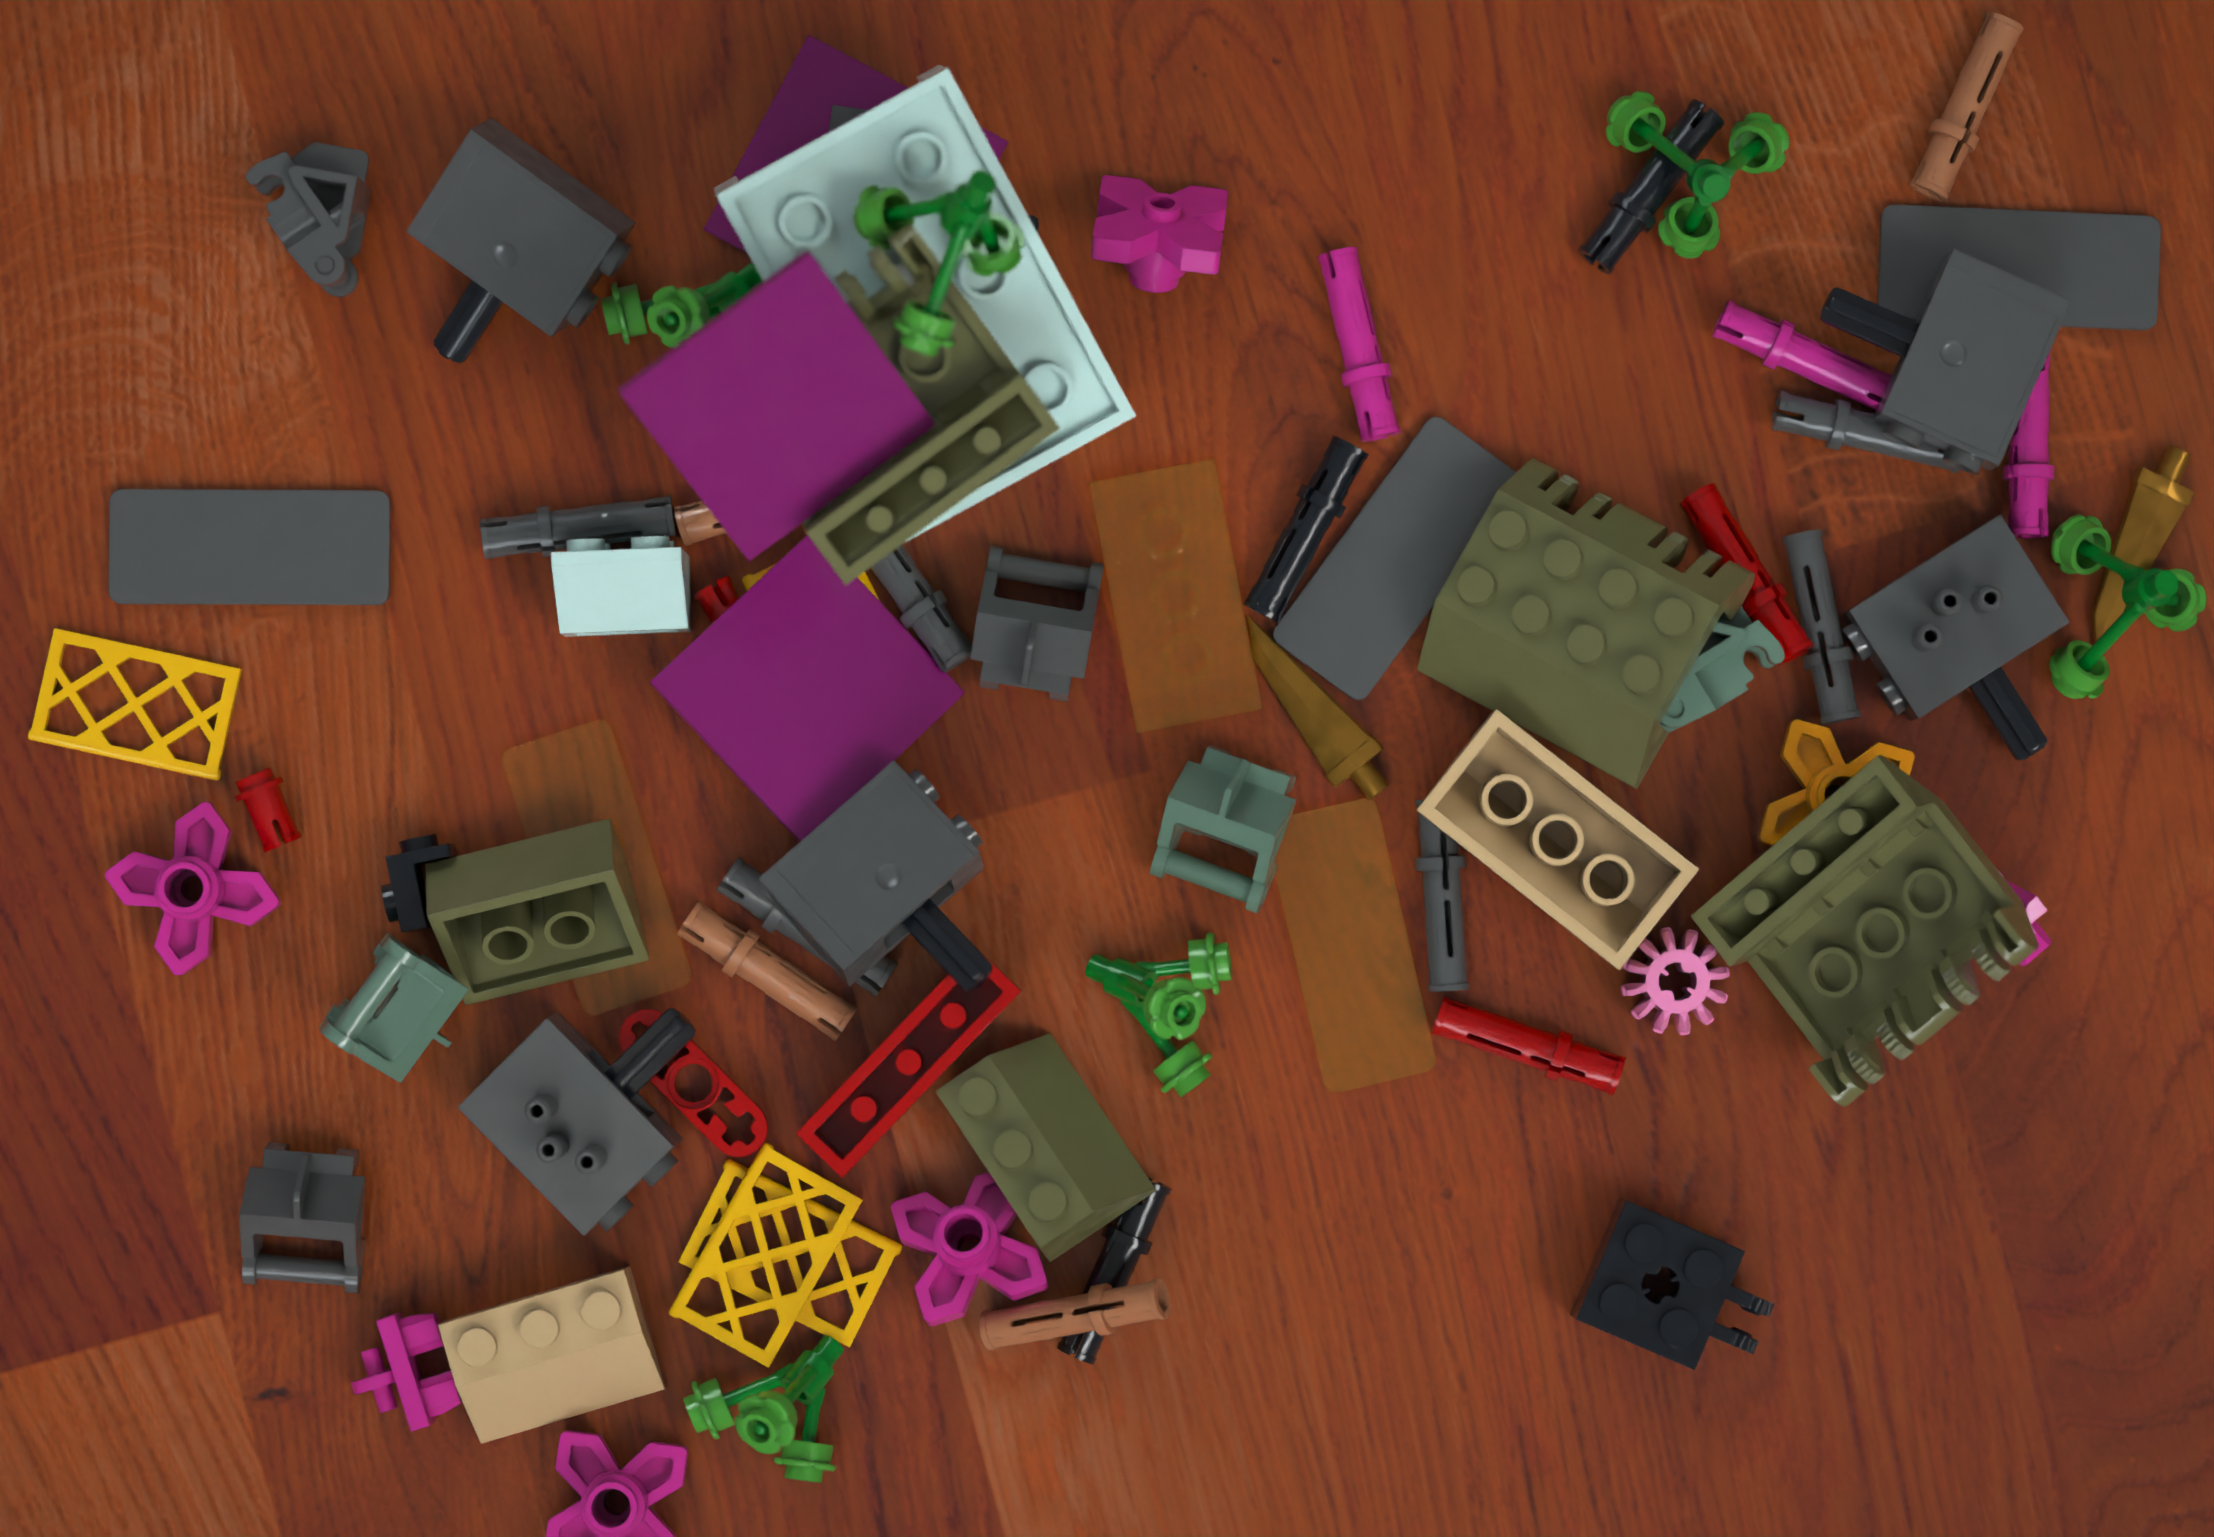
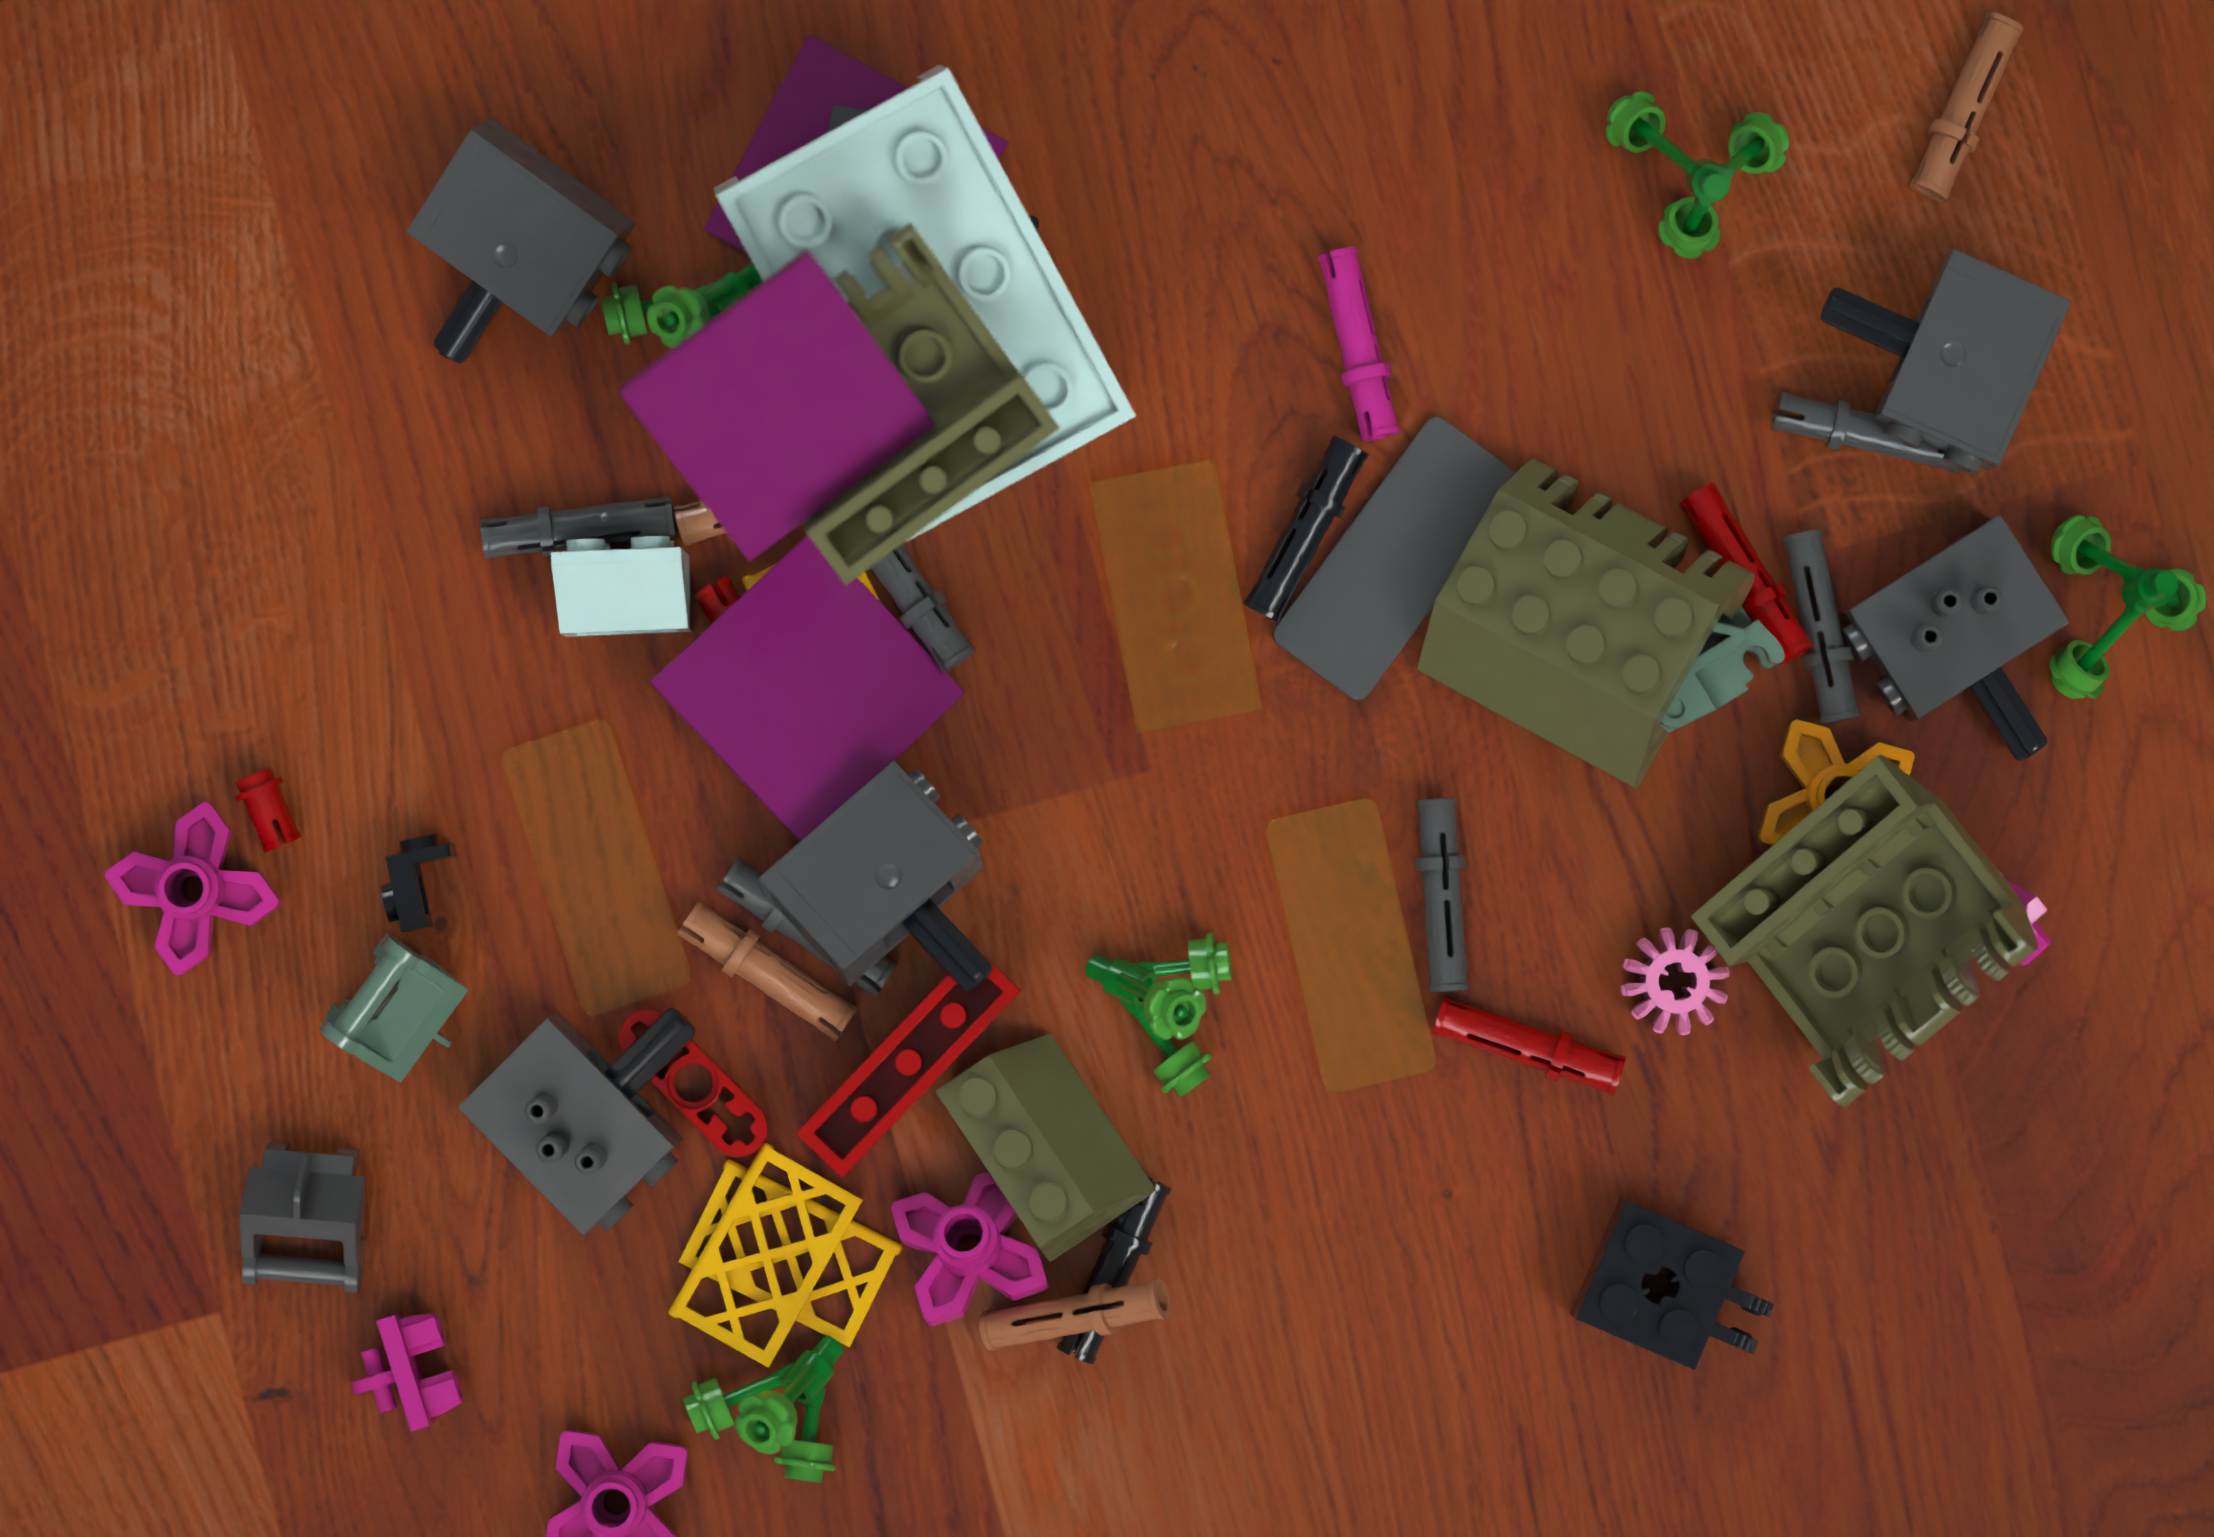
(112, 655): yellow window -> none
(249, 547): dark grey piece -> none
(320, 211): dark grey piece -> none
(536, 911): olive slope -> none
(552, 1355): tan slope -> none
(982, 237): plant -> none
(1030, 641): dark grey piece -> none
(1158, 232): dark pink plant -> none
(1231, 804): sand green piece -> none
(1328, 729): pearl gold bar -> none
(1557, 839): tan slope -> none
(1635, 207): black pin -> none
(1793, 351): dark pink pin -> none
(2029, 465): dark pink pin -> none
(2093, 259): dark grey piece -> none
(2146, 524): pearl gold bar -> none

